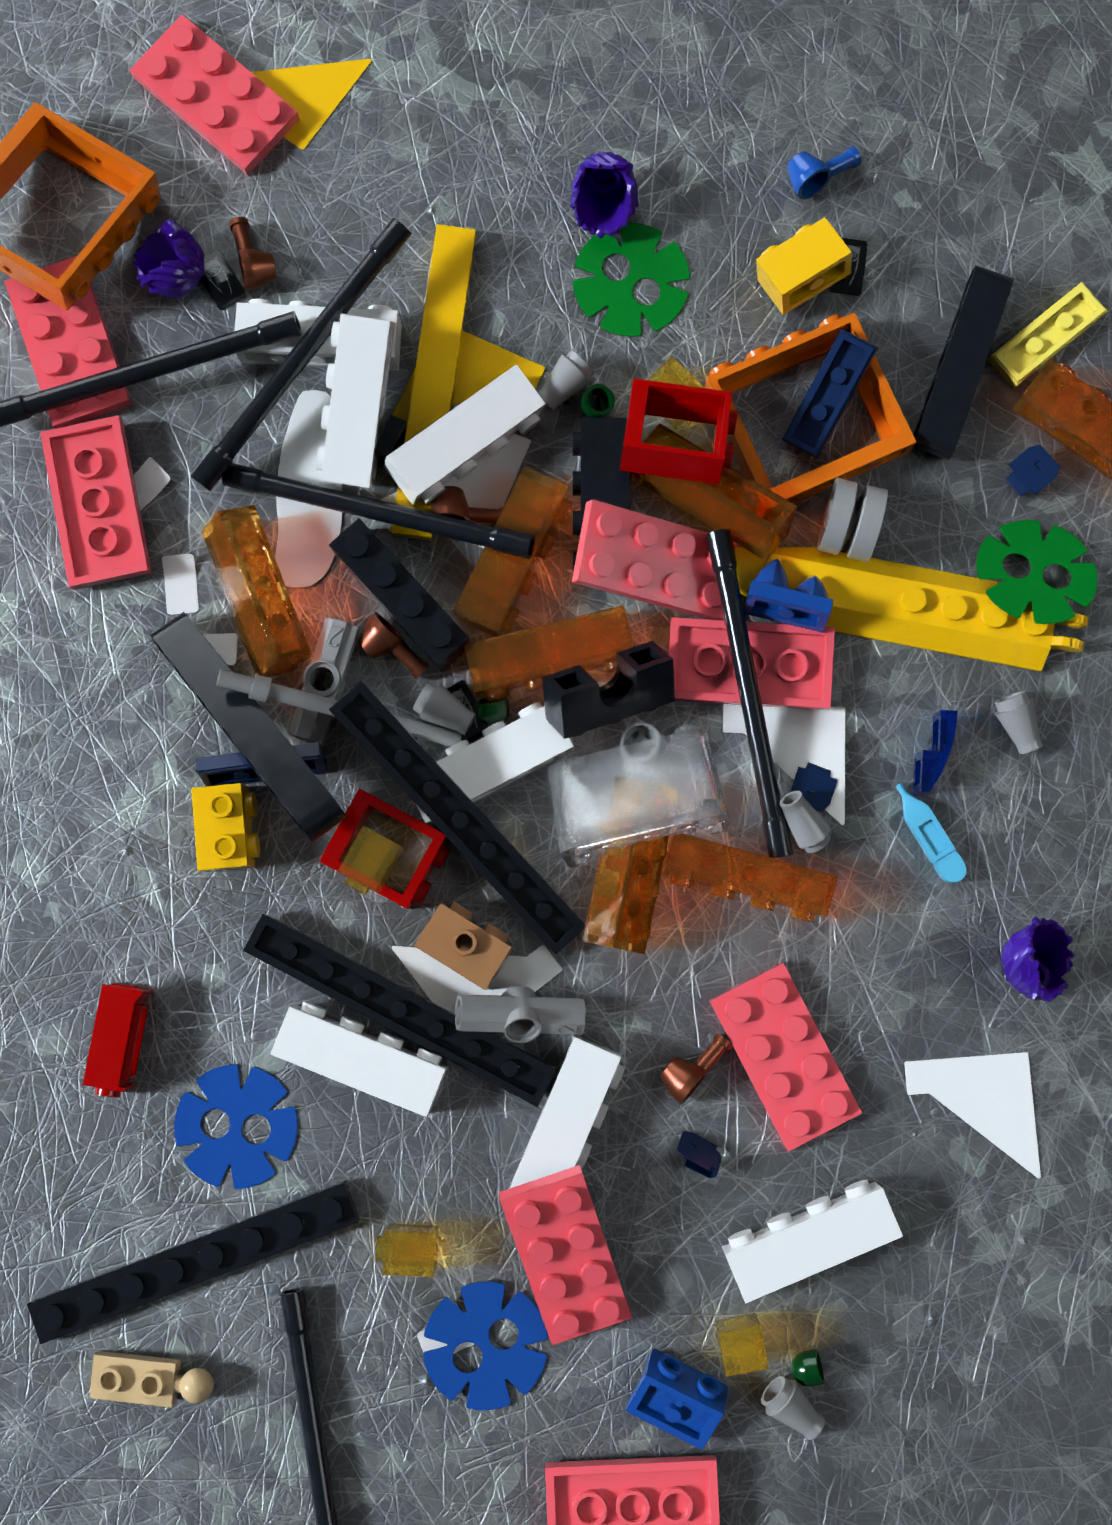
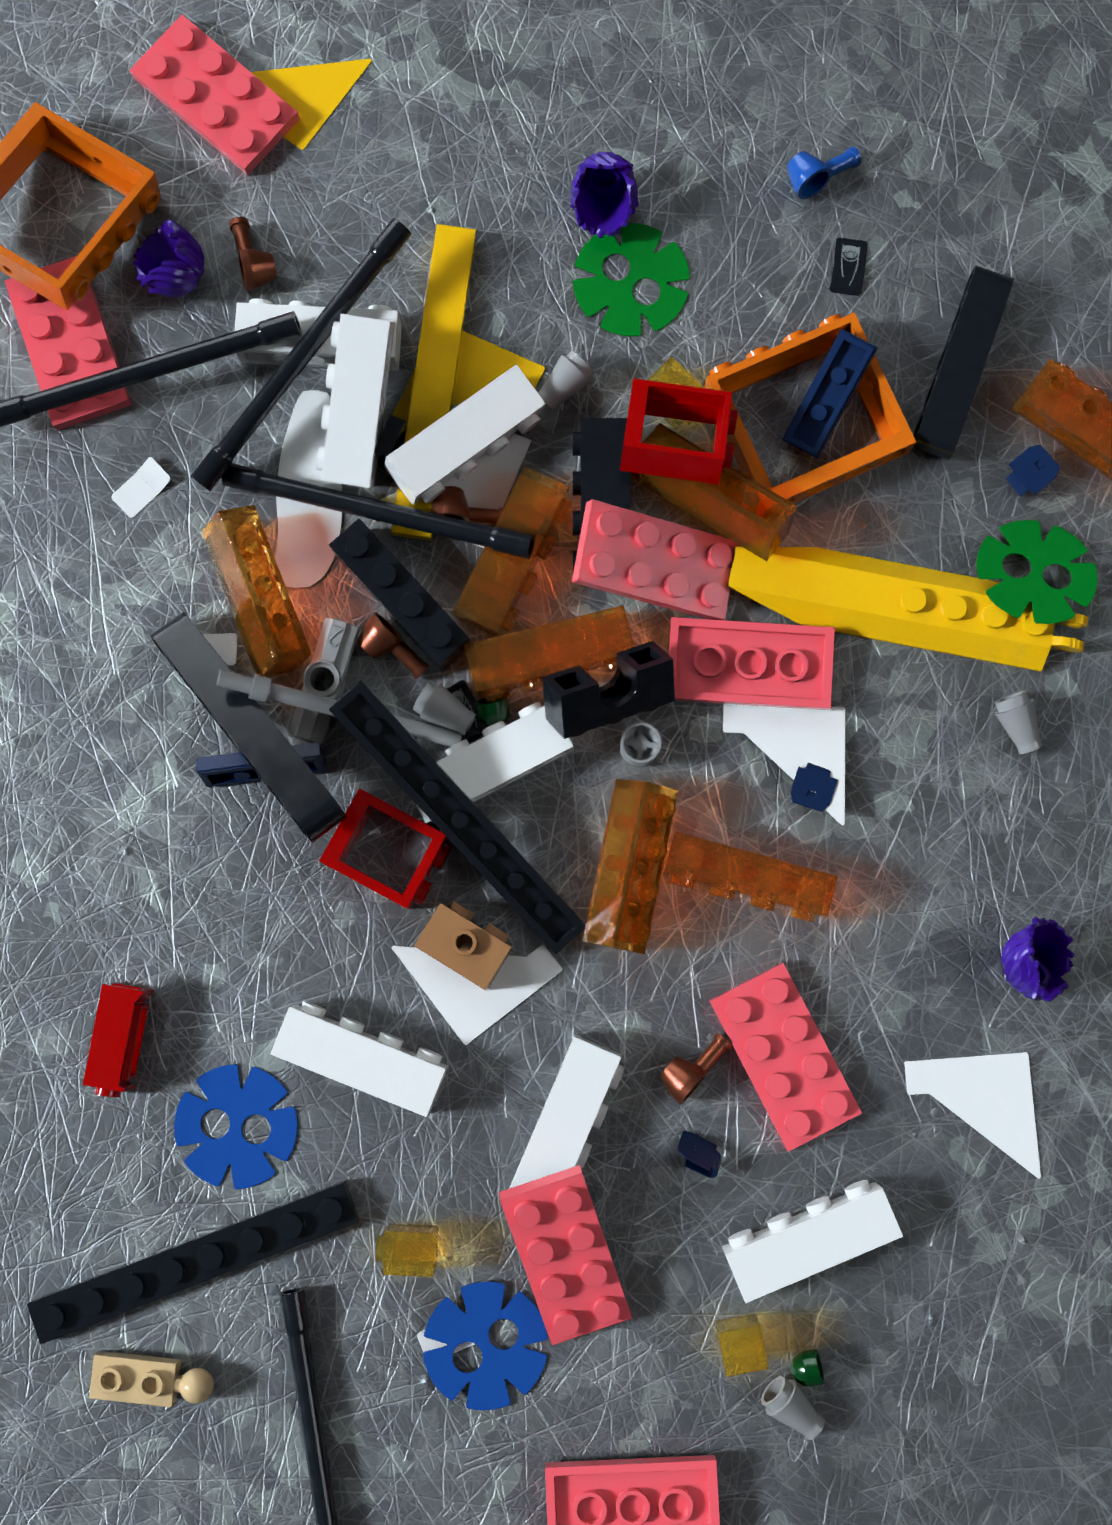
(95, 502): coral plate -> none
(180, 584): white sticker -> none
(221, 281): black sticker -> none
(224, 827): yellow brick -> none
(370, 861): clear yellow brick -> none
(399, 1009): black plate -> none
(520, 1014): light grey piece -> none
(605, 401): dark green hinge -> none
(636, 794): clear windscreen -> none
(678, 1399): blue bracket -> none
(724, 566): black piece -> none
(772, 600): blue tile -> none
(803, 265): yellow brick -> none
(806, 826): light grey cone -> none
(852, 520): light grey wheel -> none
(931, 763): clear blue slope -> none
(932, 838): medium azure piece -> none
(1047, 335): light yellow tile -> none

